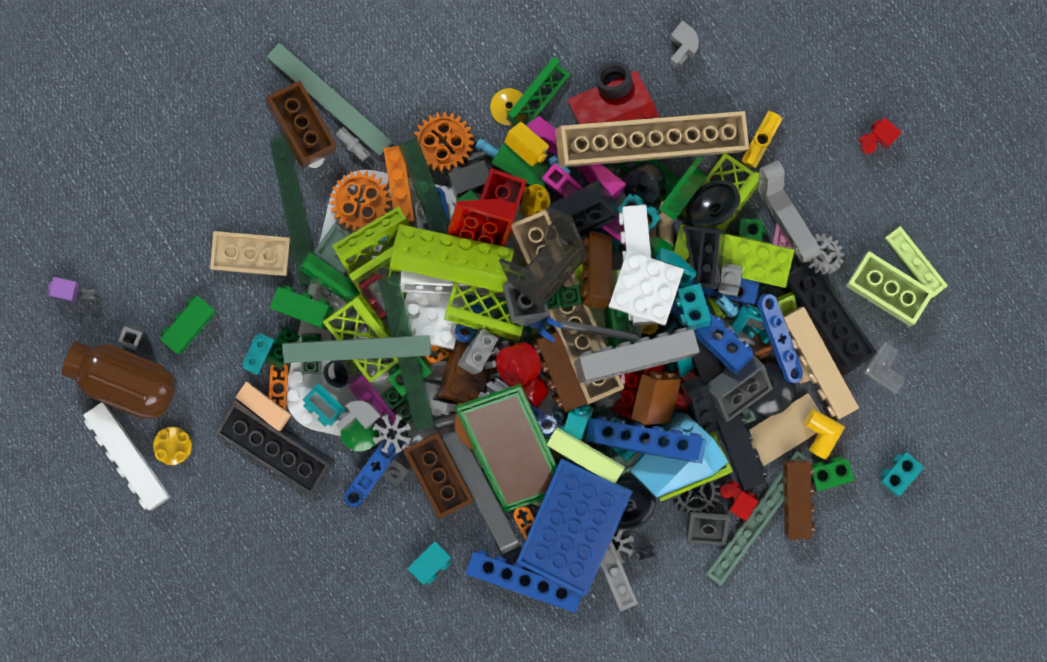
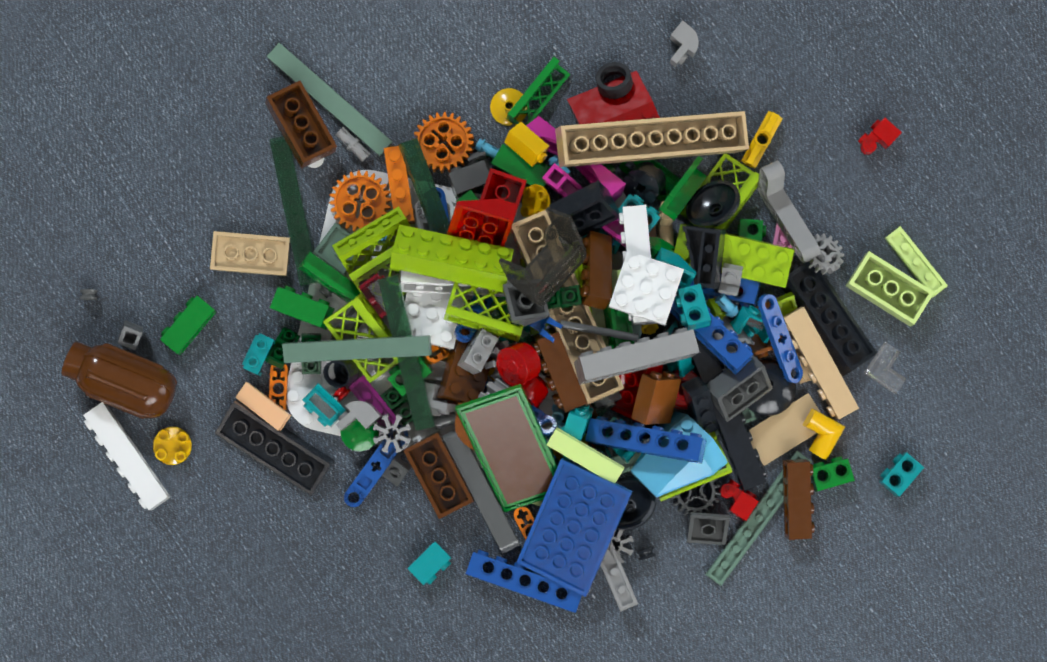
(63, 289): medium lavender brick -> none
(341, 393): none -> red bush

